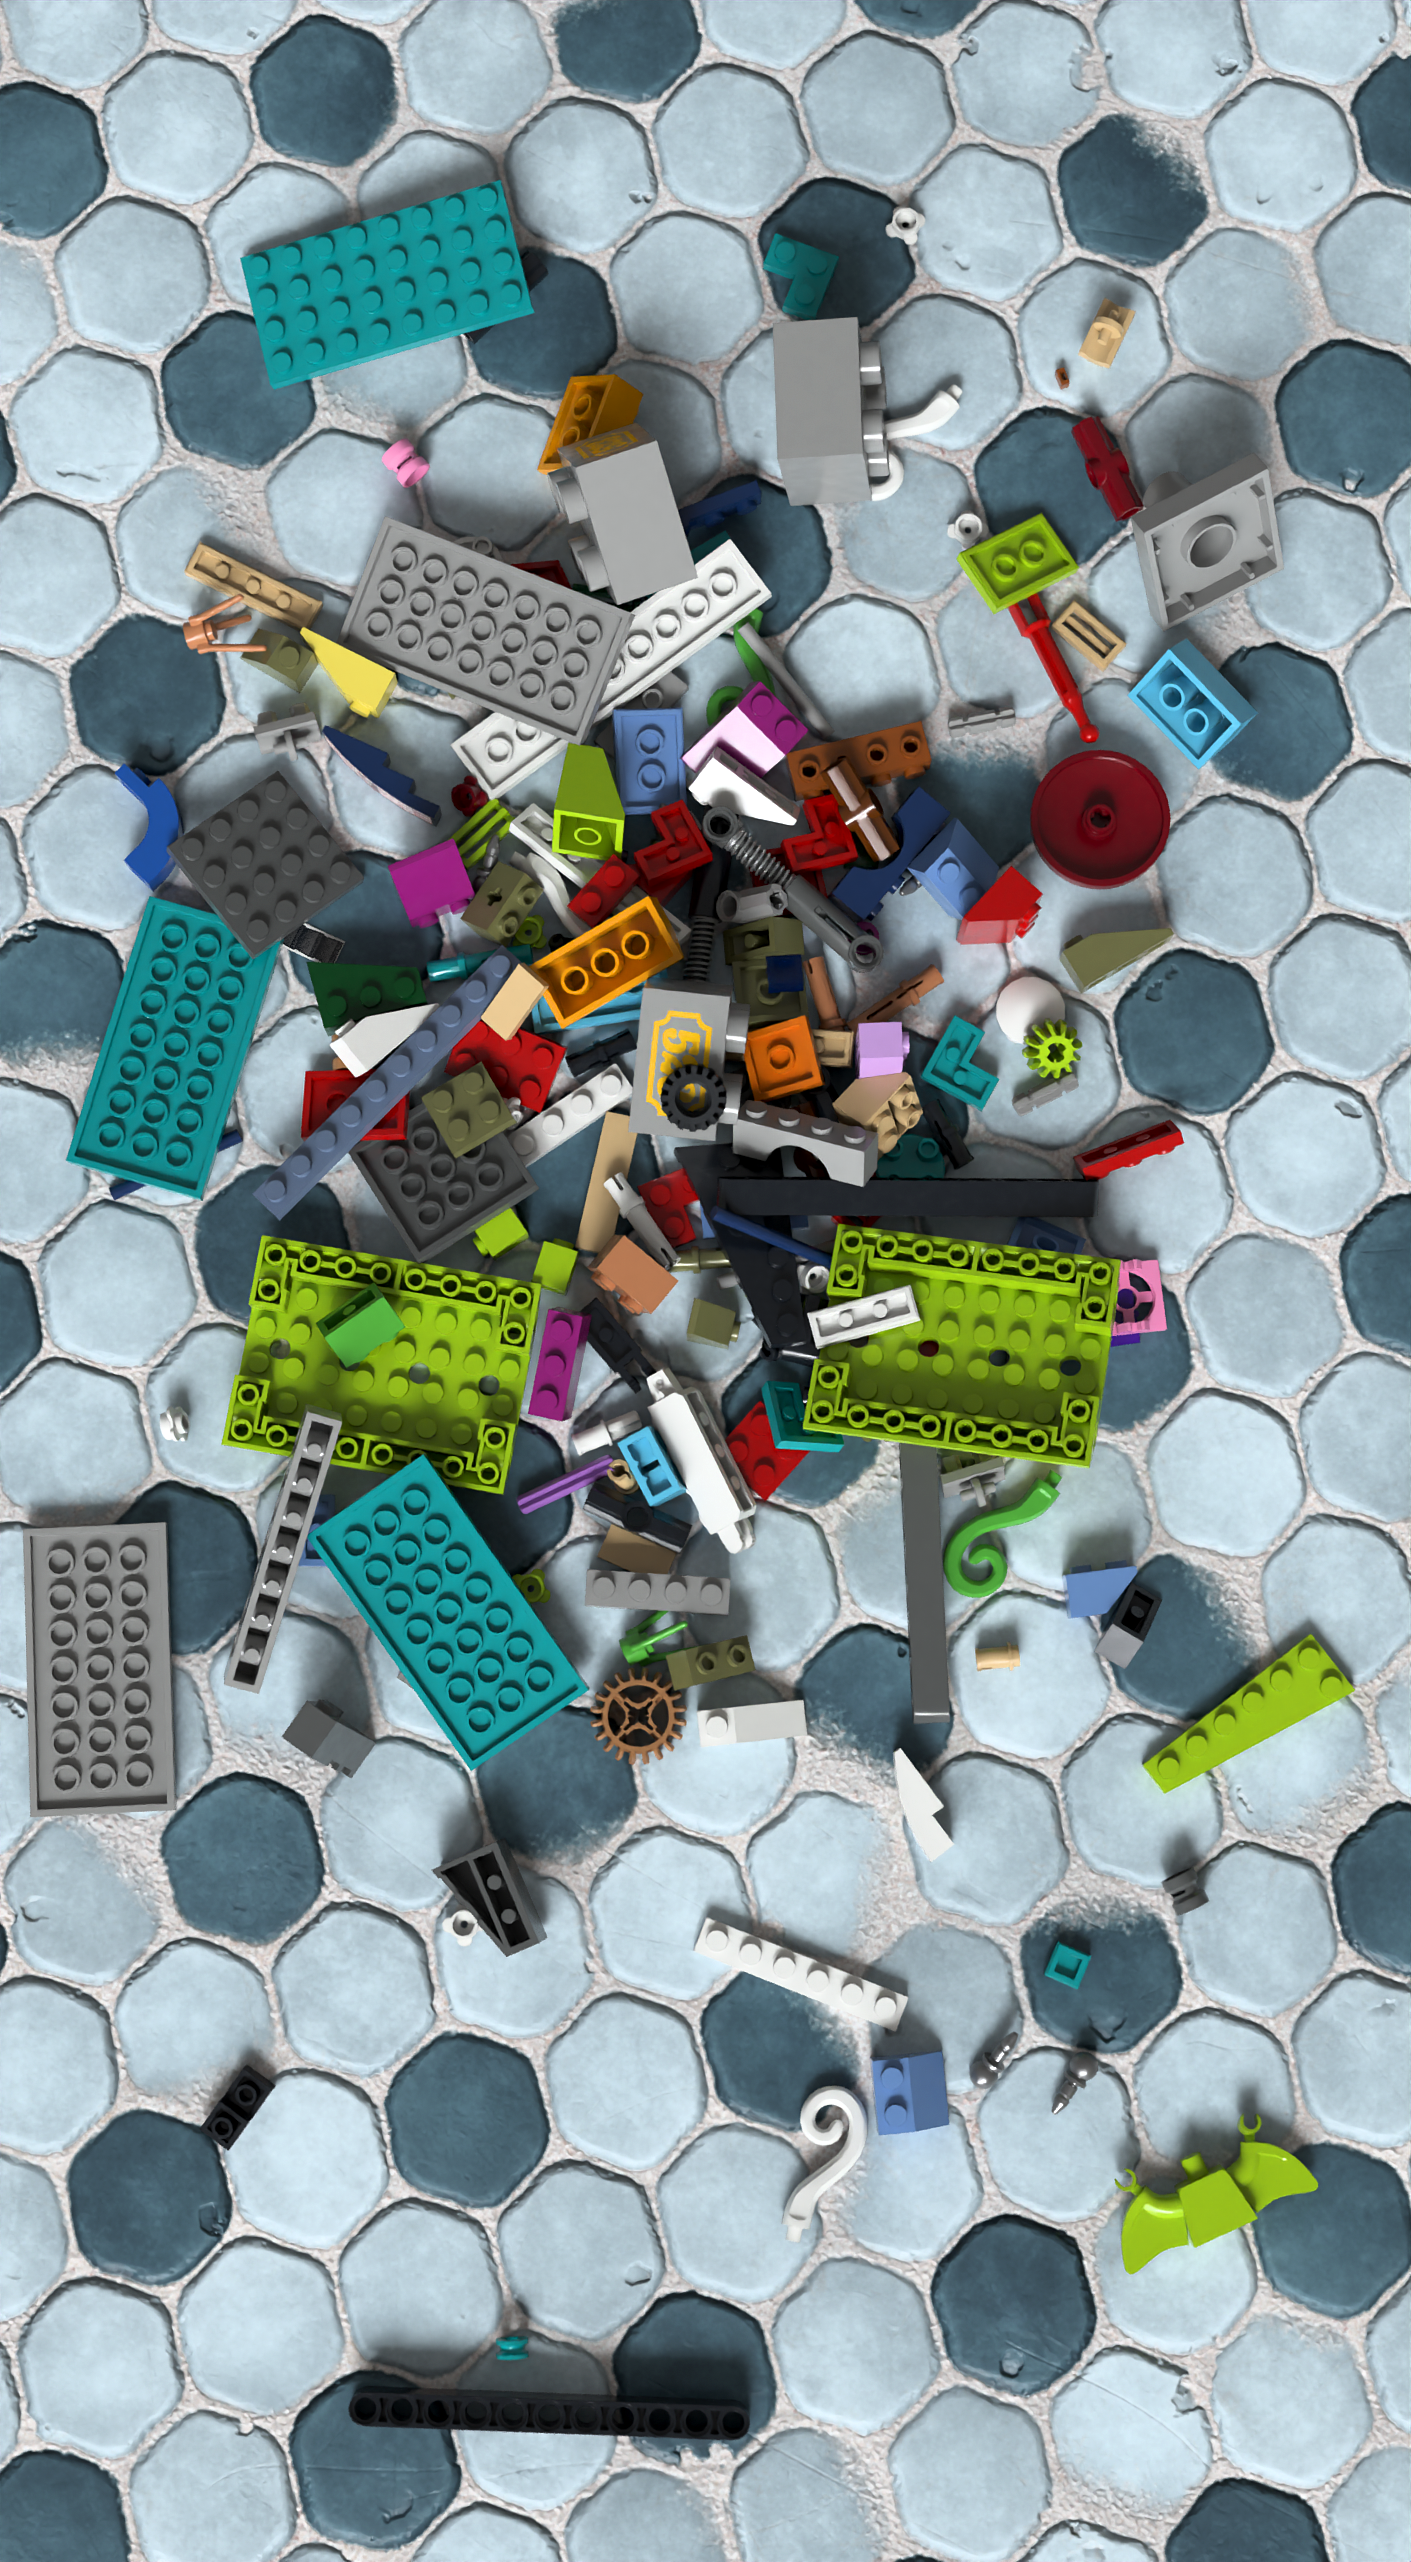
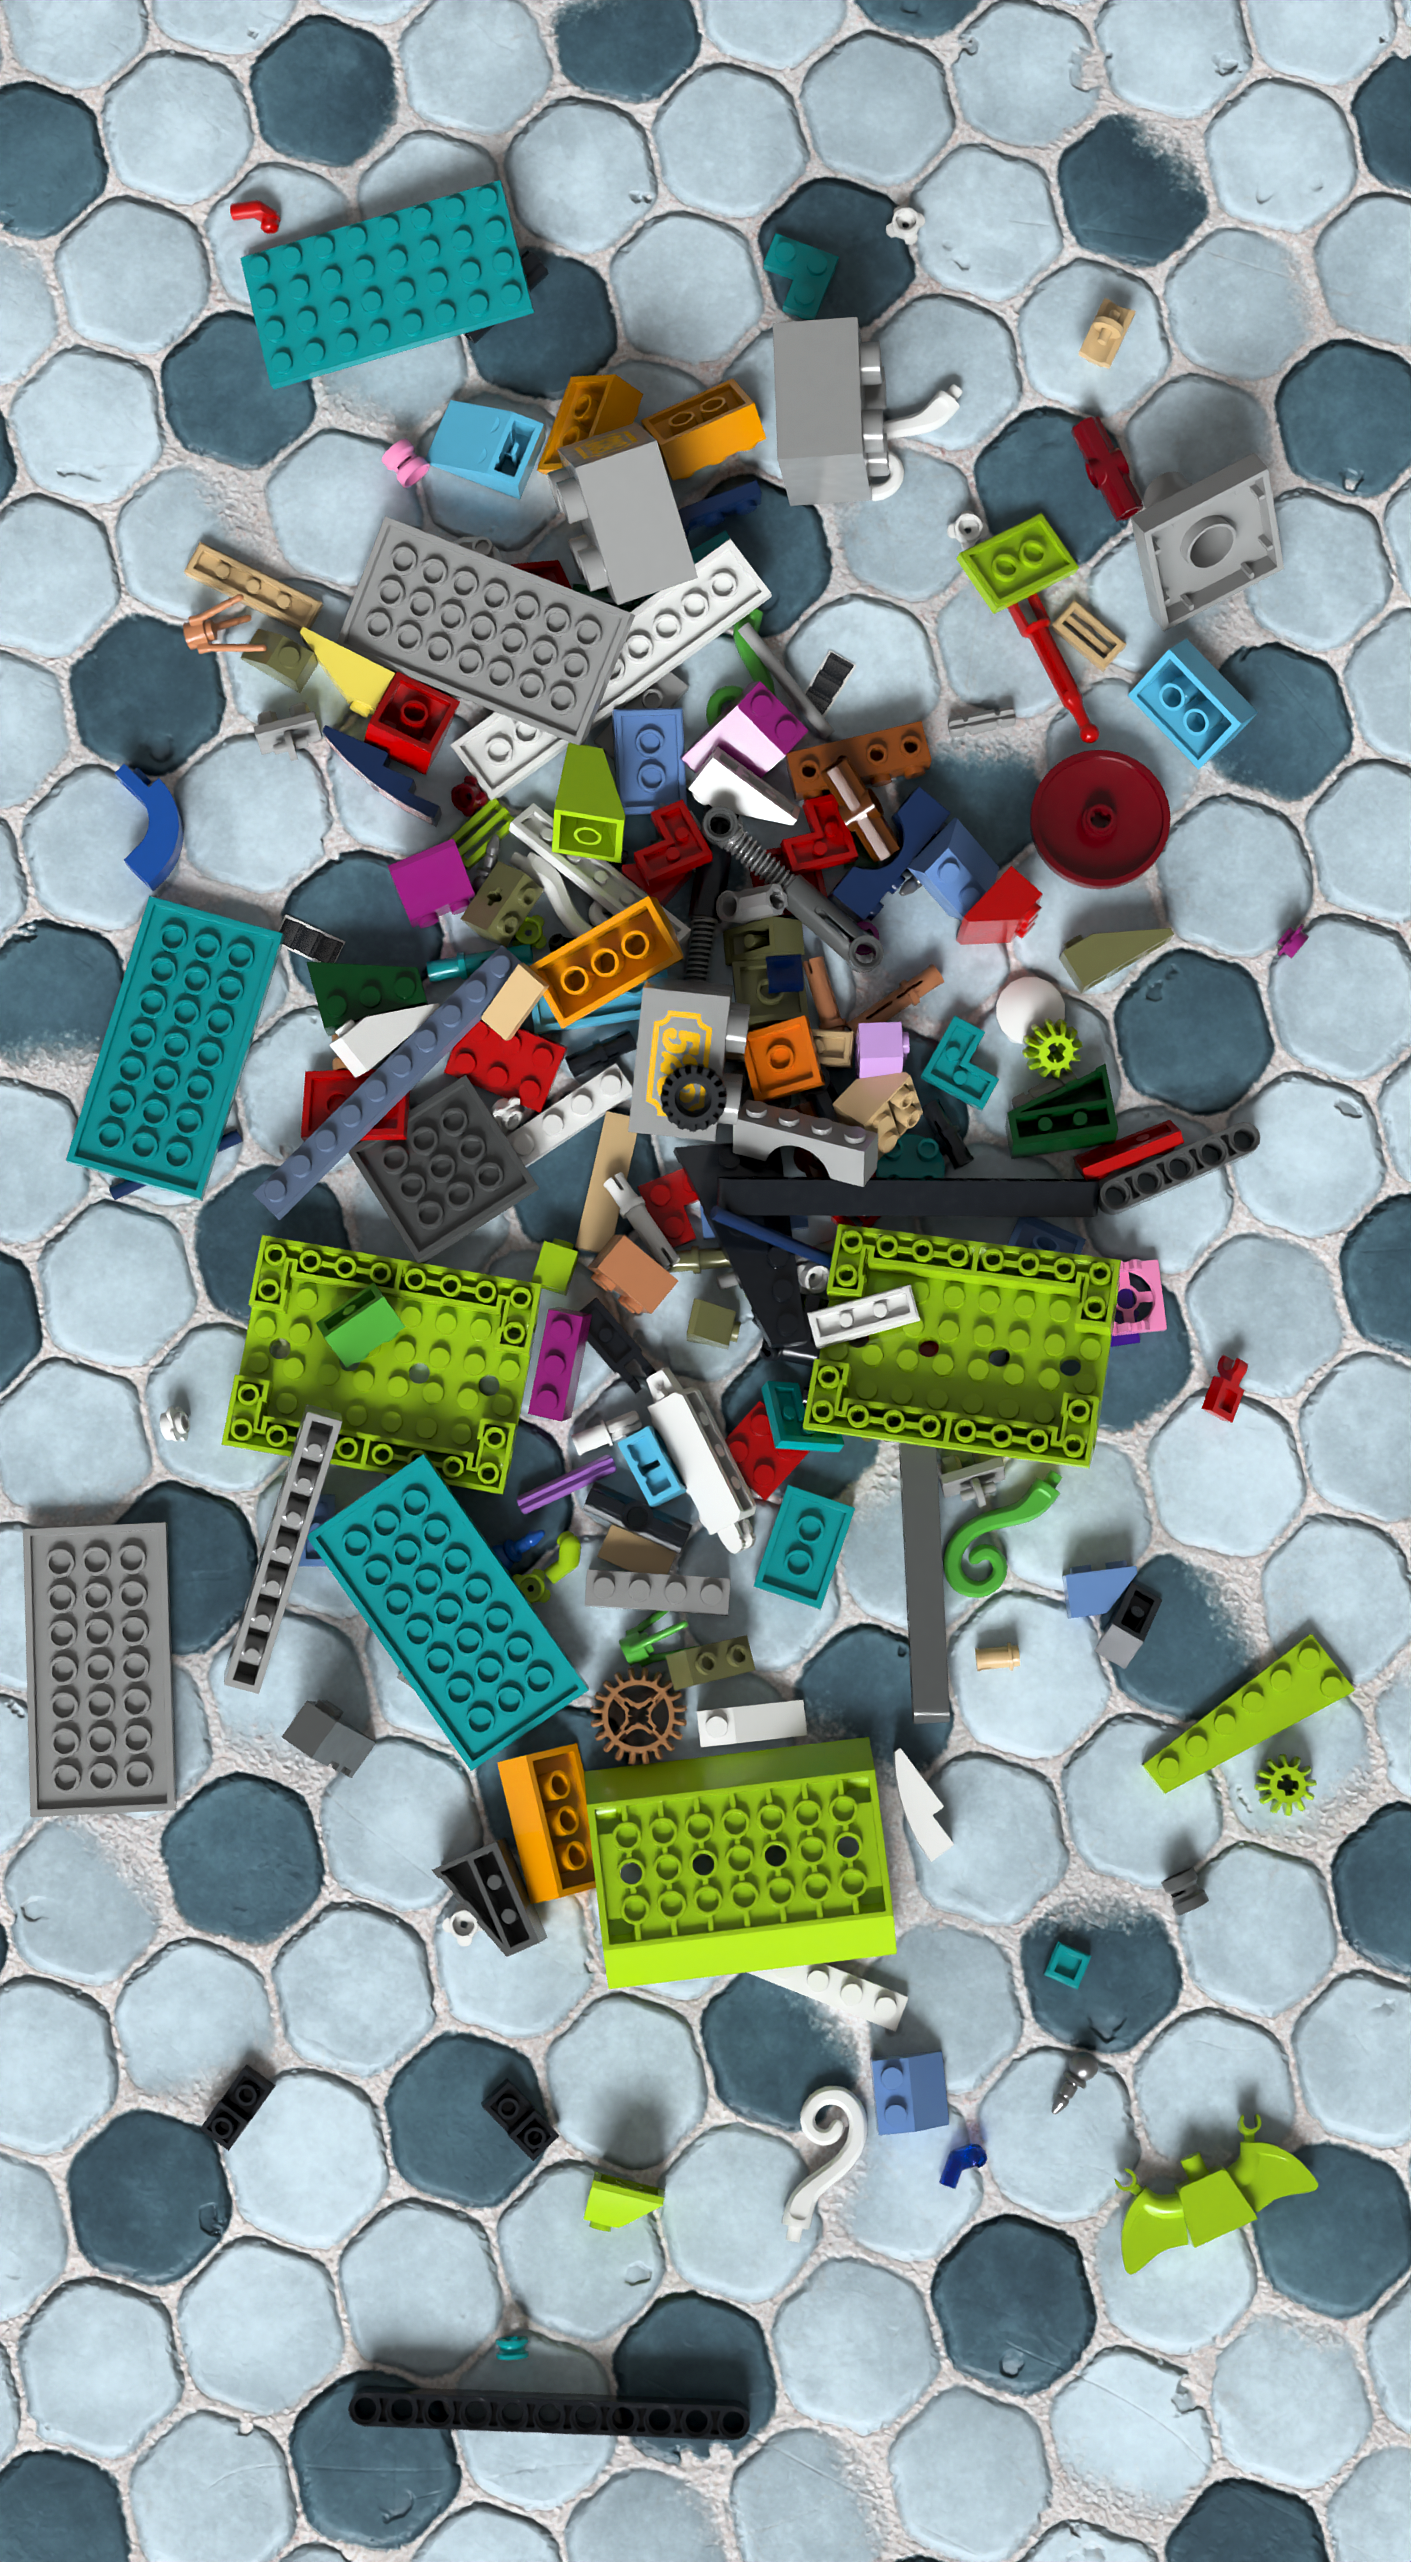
(260, 211): none -> red arm
(265, 864): dark grey plate -> none
(411, 722): none -> red slope
(468, 1110): olive plate -> none
(487, 446): none -> medium azure slope
(500, 1235): lime brick -> none
(512, 1551): none -> blue bar
(520, 2119): none -> black slope
(550, 1821): none -> light orange slope
(568, 1557): none -> lime arm
(604, 892): red plate -> none
(619, 2201): none -> slope
(623, 1477): tan pin -> none
(705, 429): none -> light orange slope
(745, 1909): none -> lime slope
(804, 1547): none -> teal plate
(829, 681): none -> sticker
(962, 2159): none -> clear blue arm
(985, 2071): flat silver bar -> none
(1062, 378): dark orange piece -> none
(1065, 1119): none -> dark green wedge
(1191, 1157): none -> dark grey beam
(1224, 1391): none -> red plate
(1278, 1795): none -> lime gear
(1292, 941): none -> magenta plate

